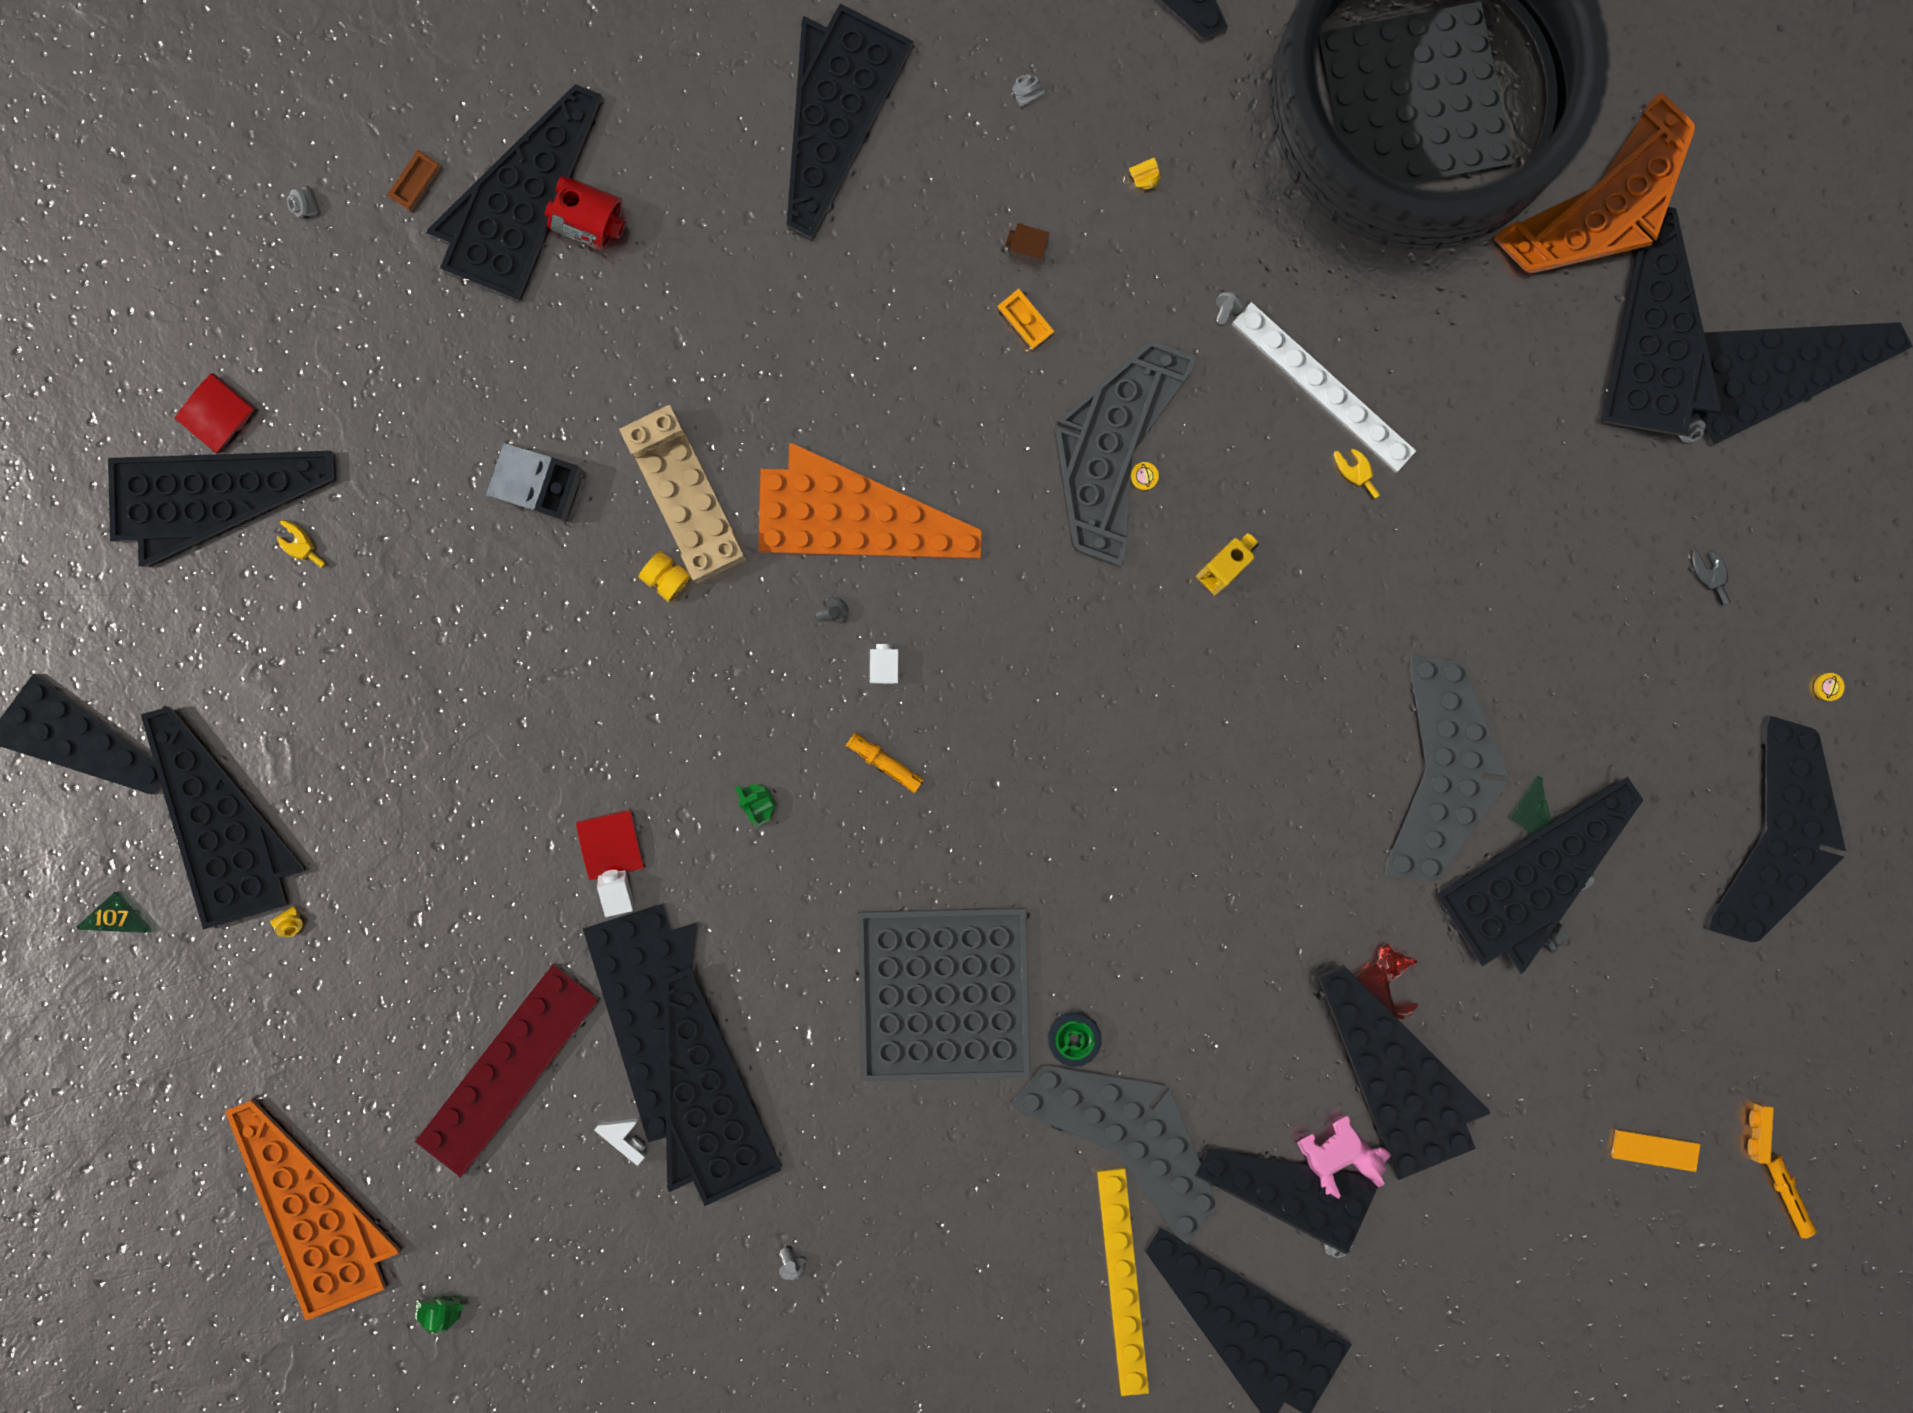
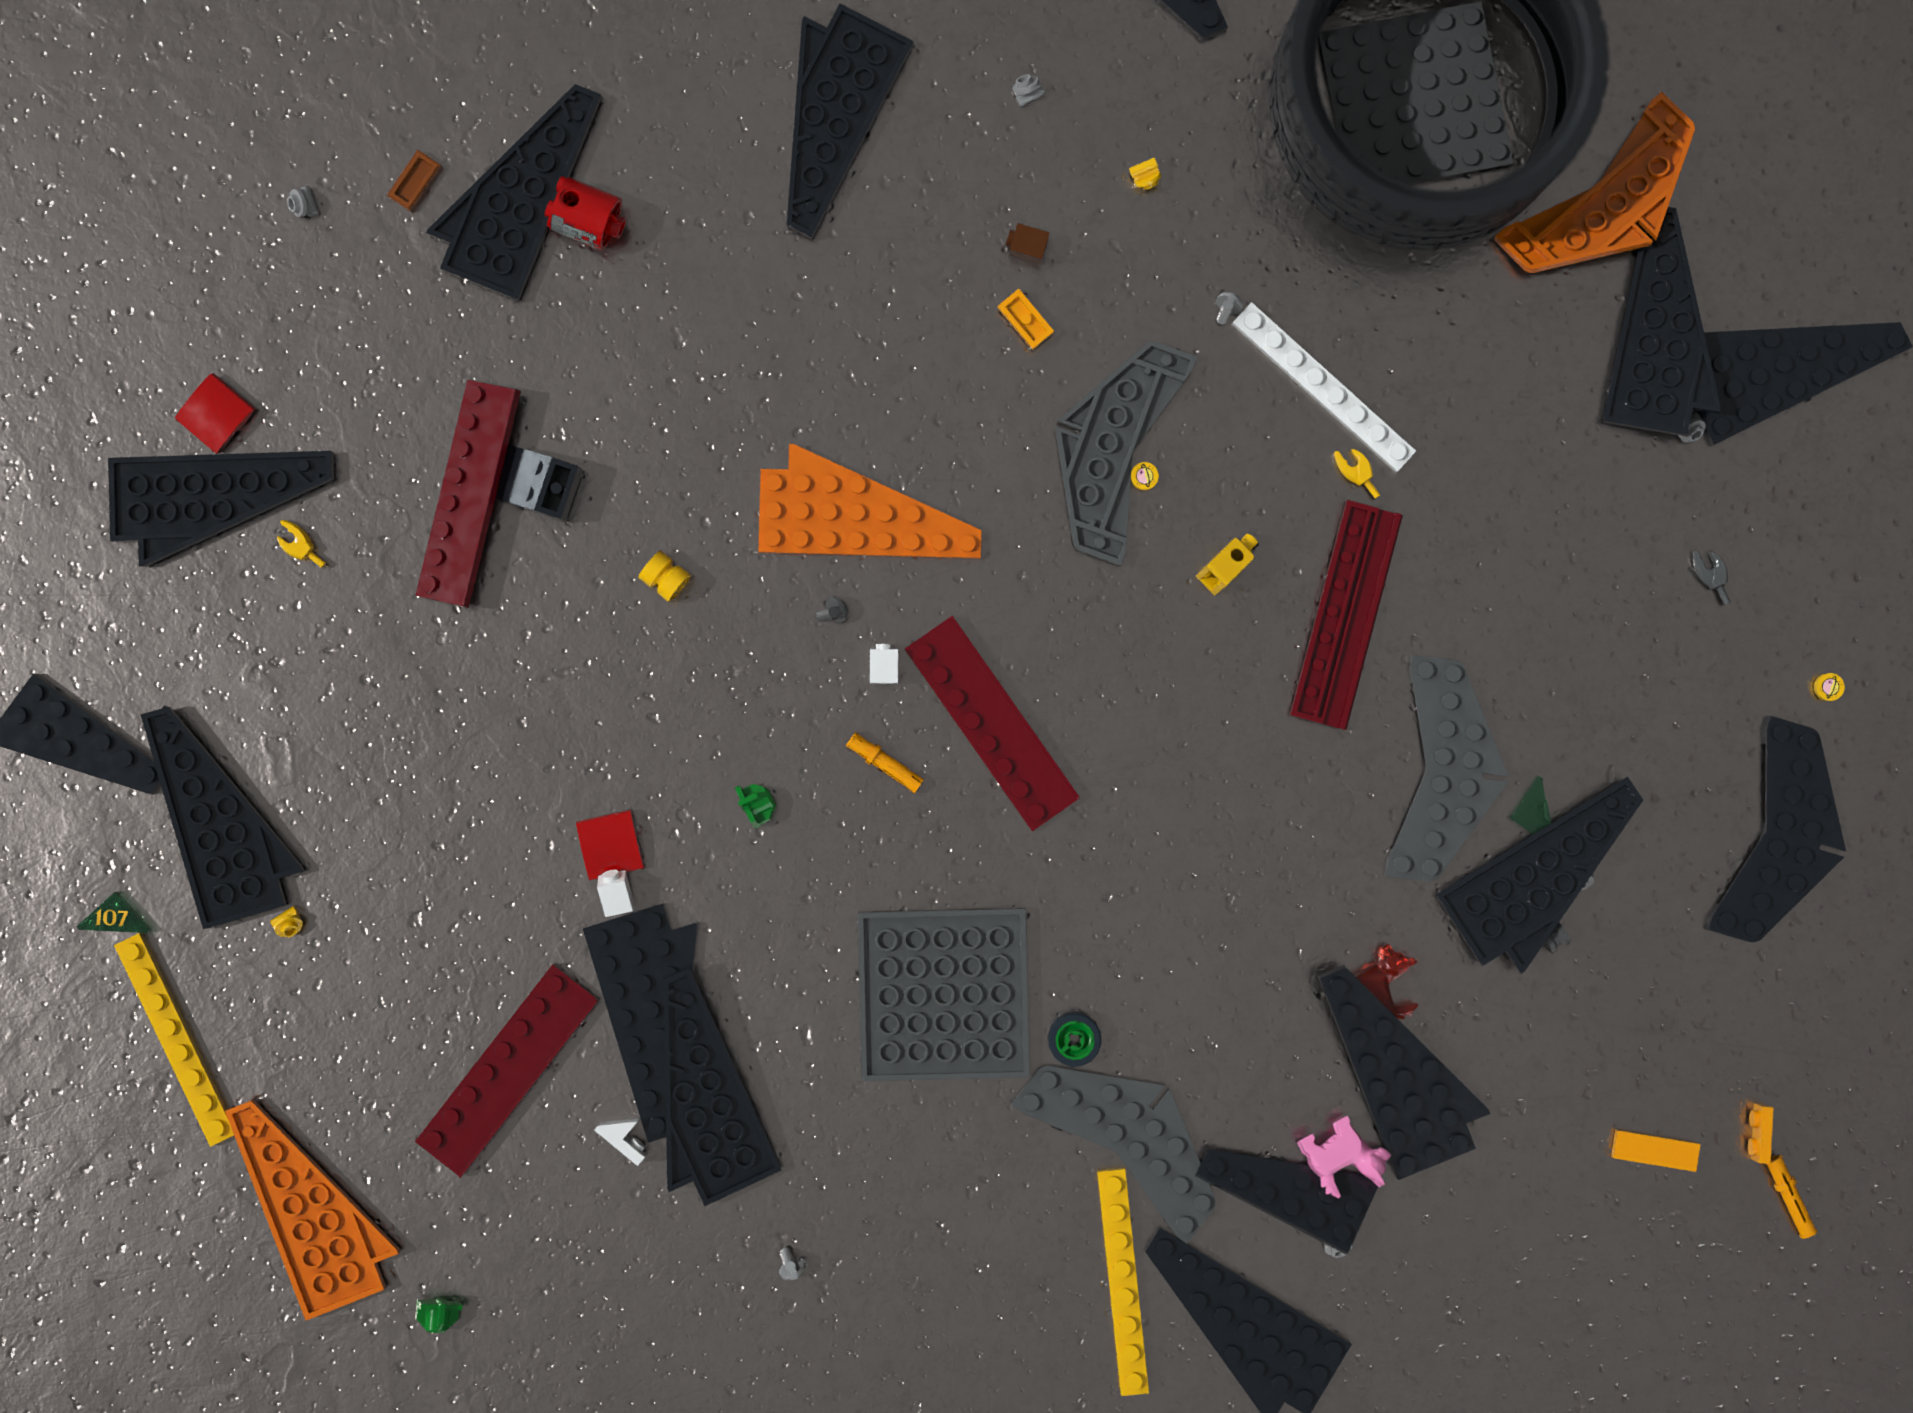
(175, 1038): none -> yellow plate
(468, 493): none -> dark red plate
(683, 494): tan plate -> none
(992, 723): none -> dark red plate
(1346, 615): none -> dark red plate

